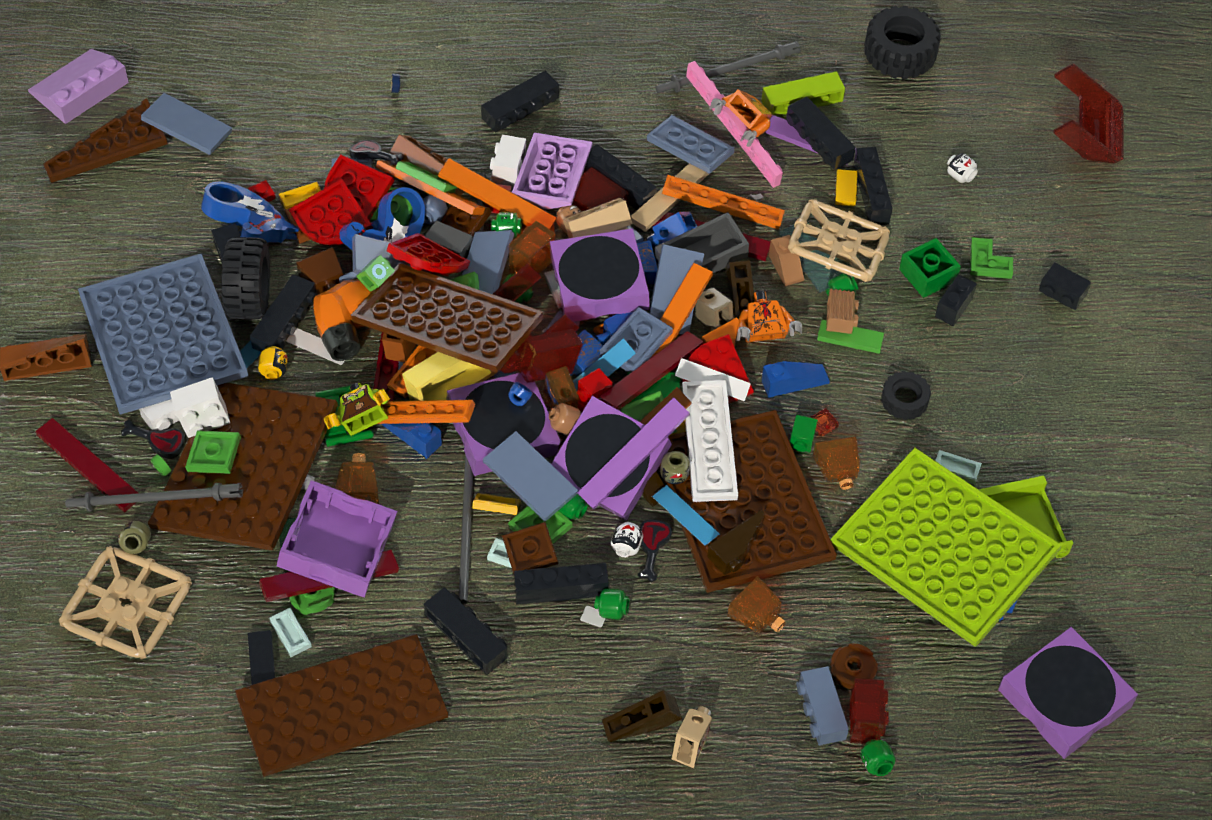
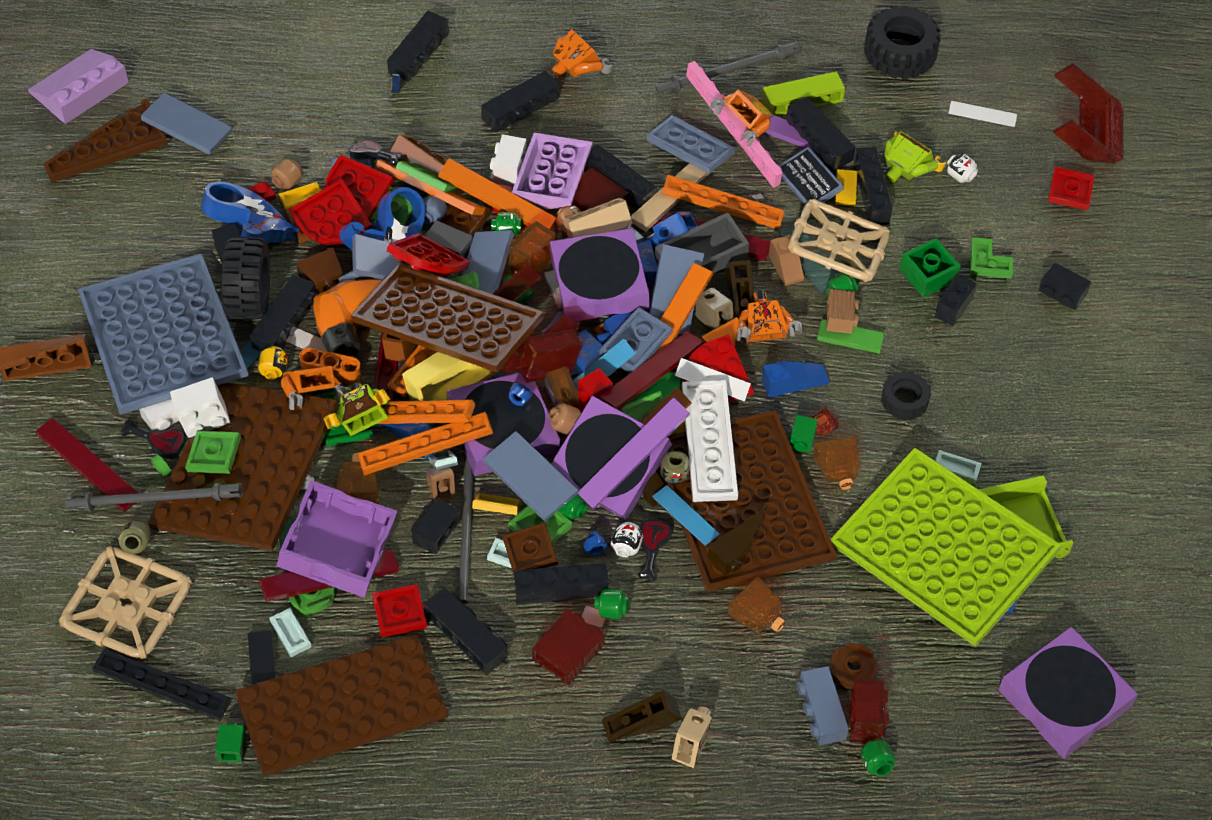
(162, 684): none -> black tile
(230, 743): none -> green brick
(286, 174): none -> medium nougat head
(310, 380): none -> orange torso
(340, 364): none -> orange beam
(375, 273): bright green brick -> none
(399, 610): none -> red plate
(418, 45): none -> black brick
(424, 443): none -> orange tile
(435, 526): none -> black brick
(441, 483): none -> medium nougat slope
(443, 459): none -> light aqua tile
(568, 646): none -> clear red brick
(577, 57): none -> orange torso
(595, 544): none -> blue tile
(810, 177): none -> black tile
(909, 158): none -> lime torso
(982, 113): none -> white sticker
(1071, 188): none -> red plate

